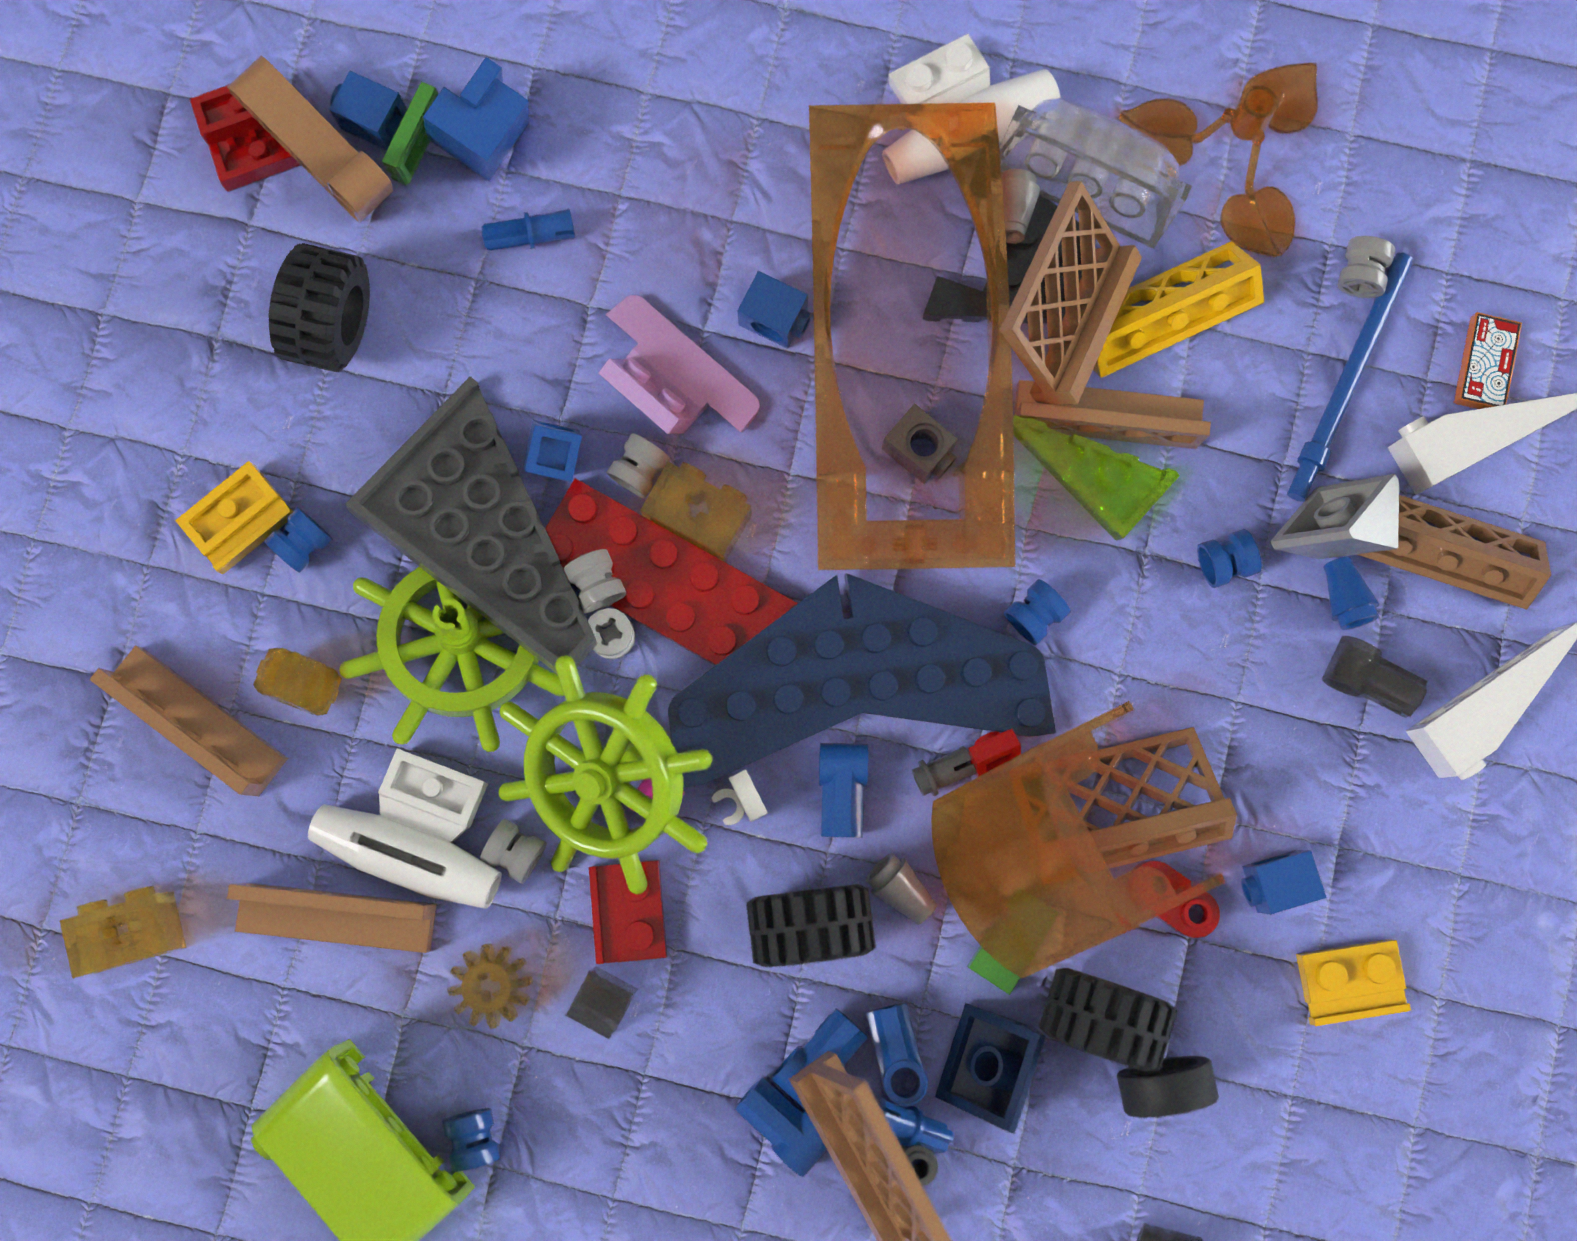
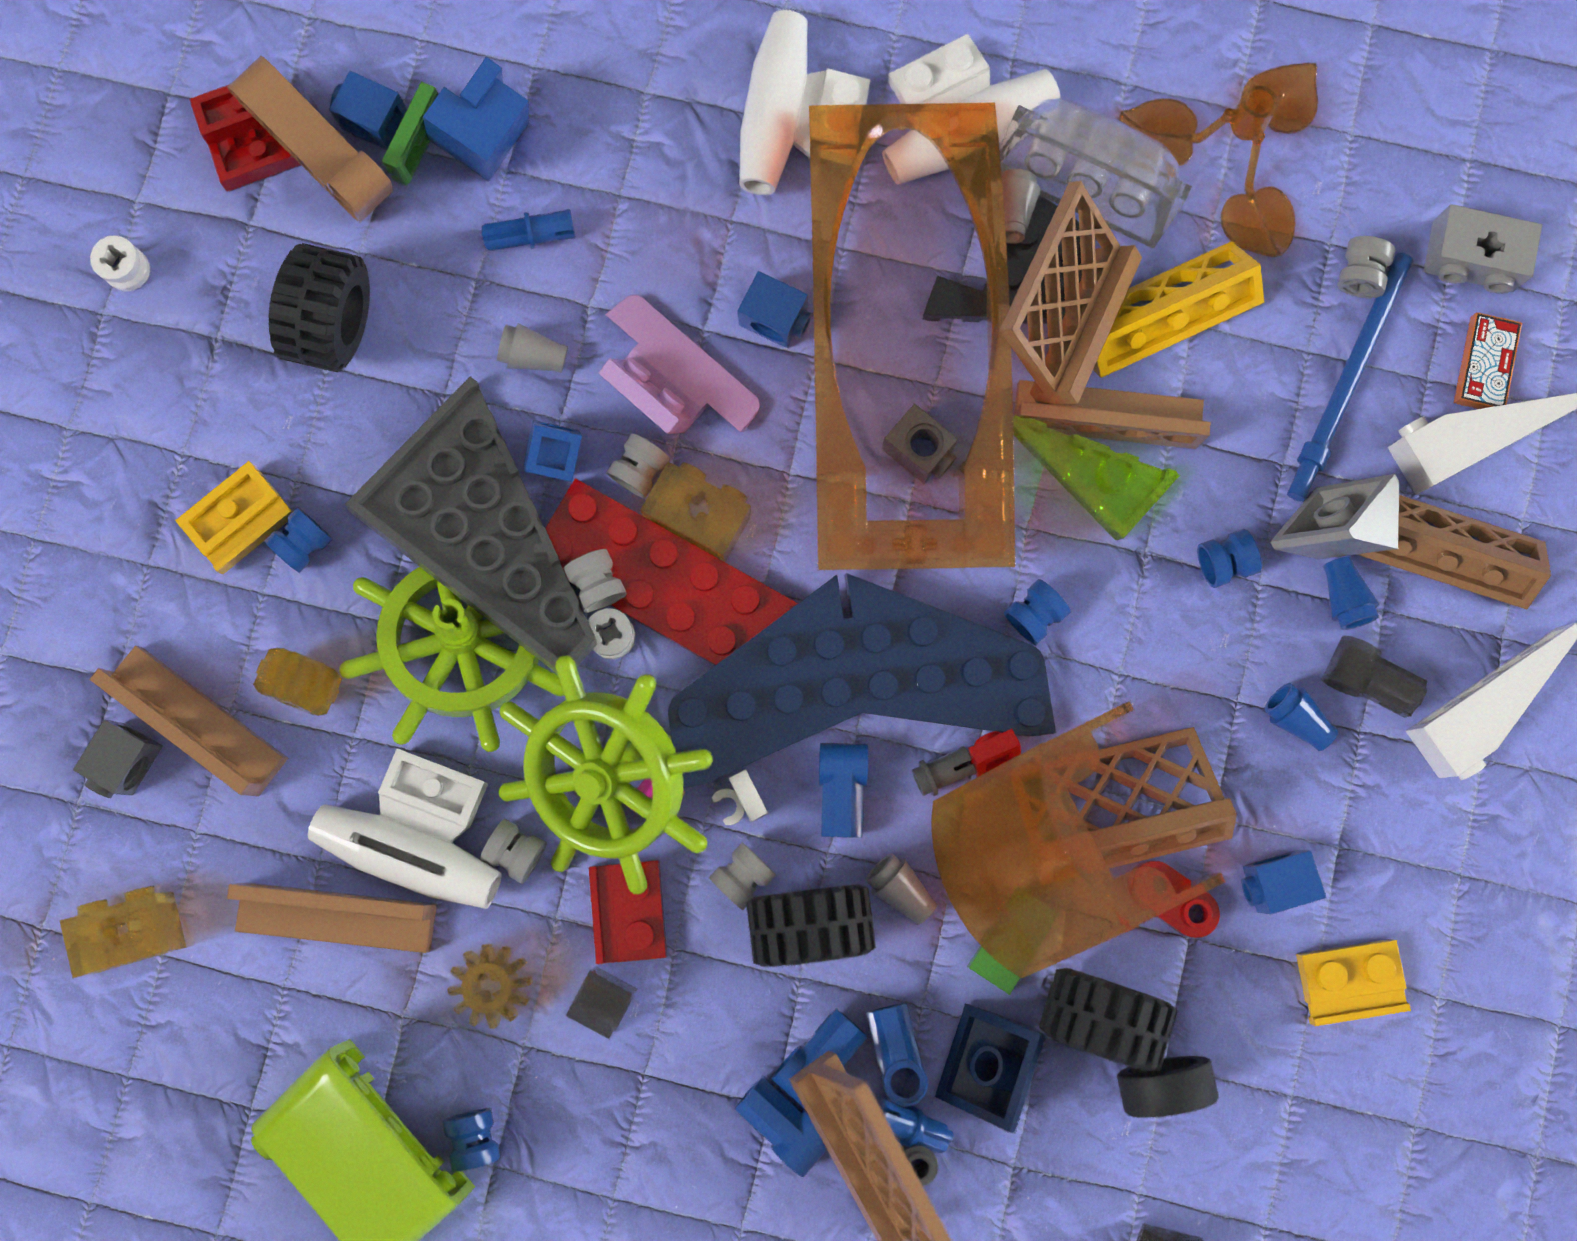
(116, 759): none -> dark grey brick
(130, 271): none -> white wheel
(530, 350): none -> light grey cone
(742, 876): none -> light grey wheel
(780, 101): none -> white plate
(1299, 715): none -> blue cone
(1482, 249): none -> light grey brick

